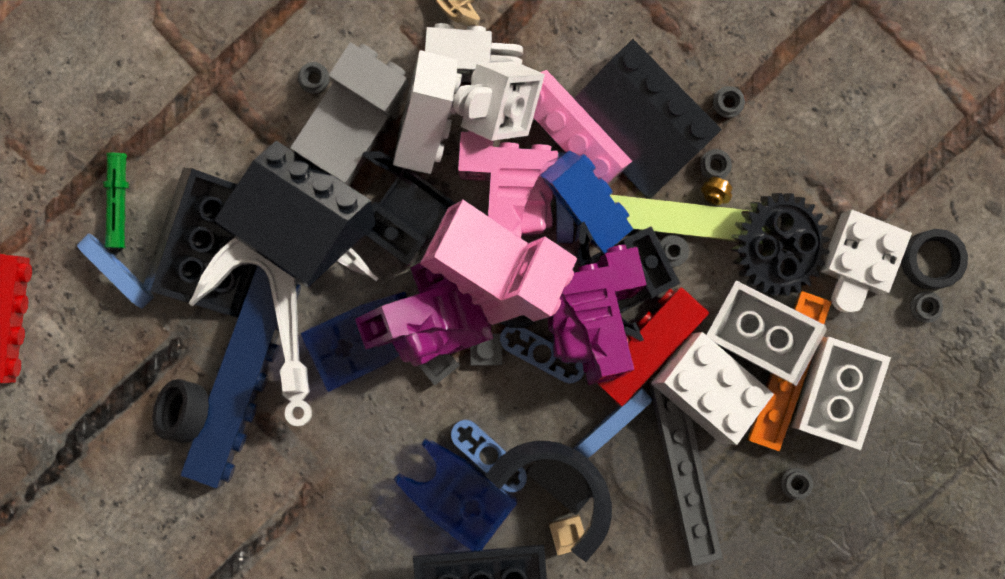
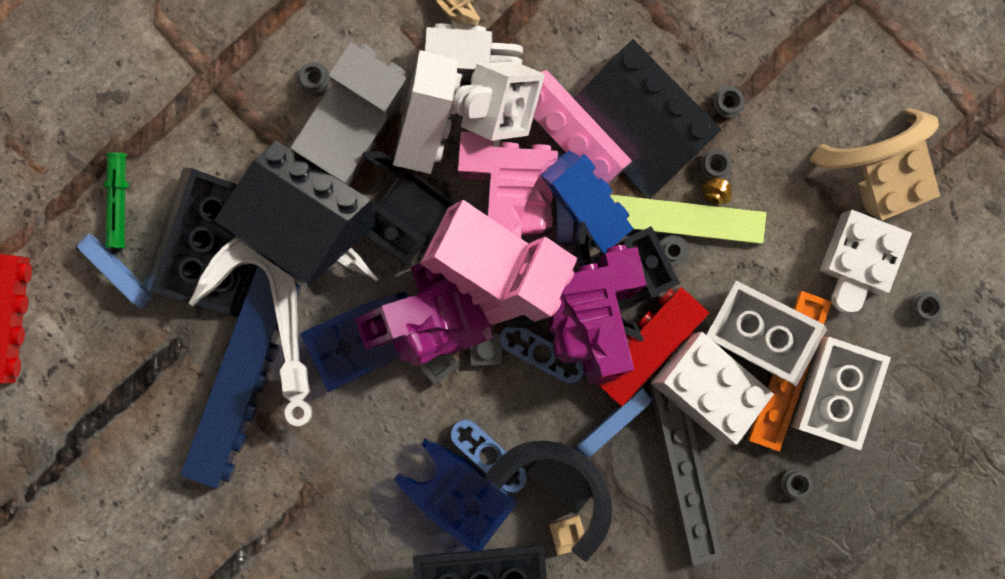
(193, 411): black tyre -> none
(796, 221): black gear -> none
(894, 170): none -> tan piece
(958, 263): black tyre -> none

